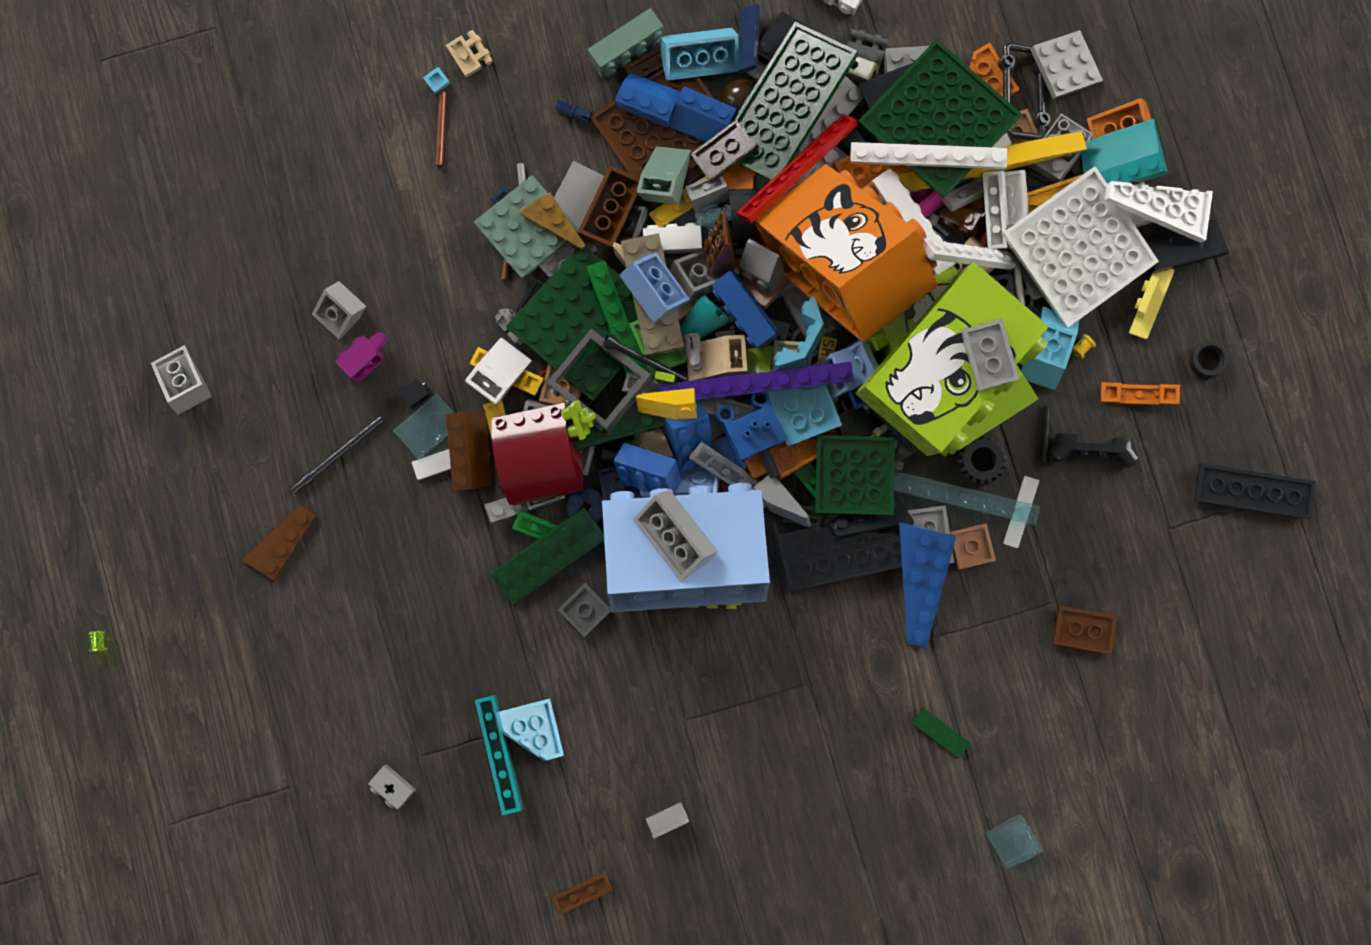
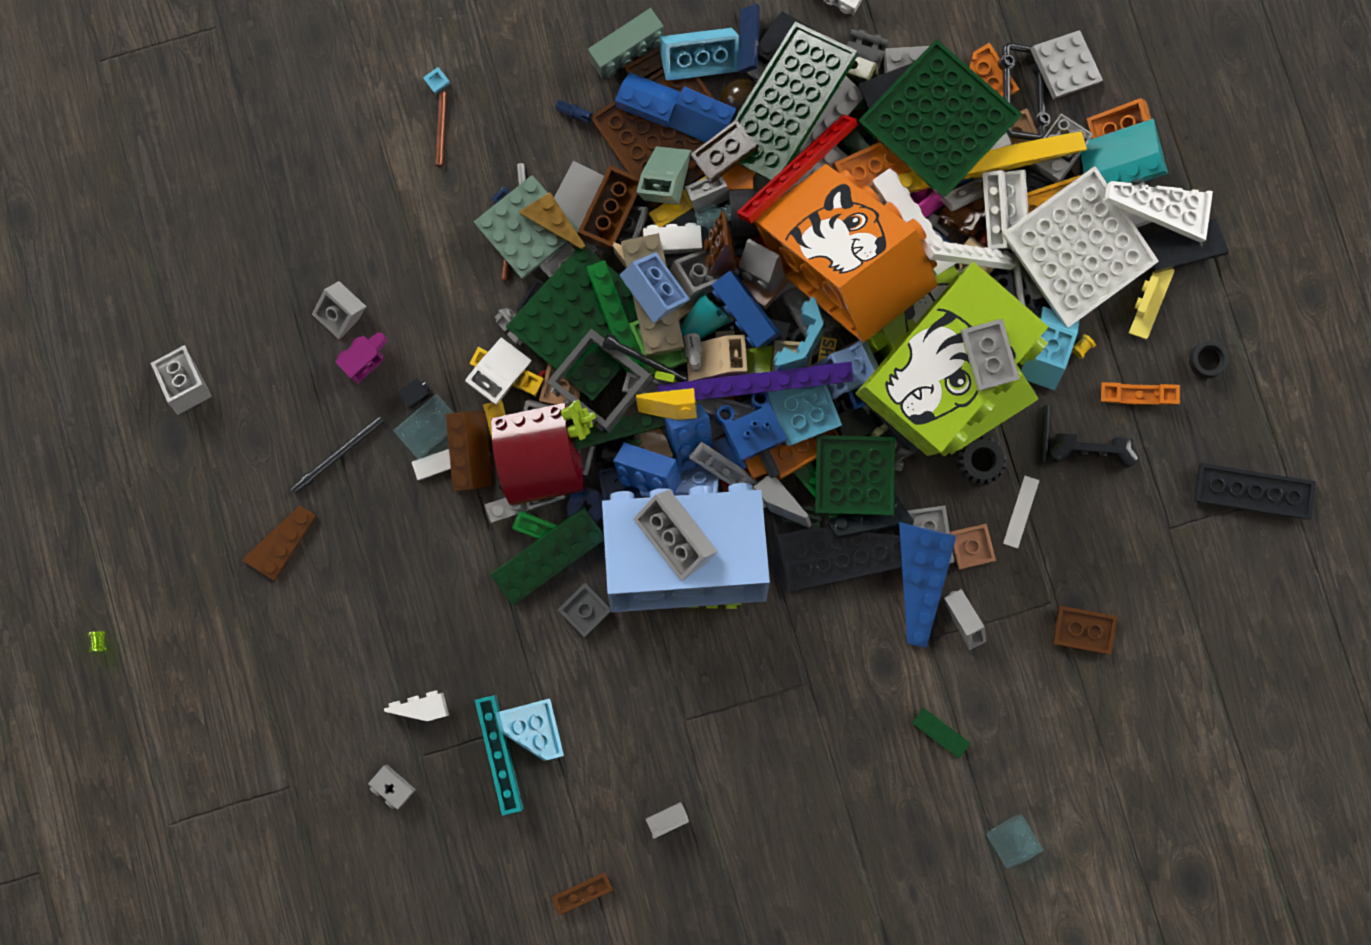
(425, 709): none -> white slope
(464, 56): tan plate -> none
(928, 155): white plate -> none
(966, 498): clear light blue plate -> none
(966, 619): none -> light grey slope

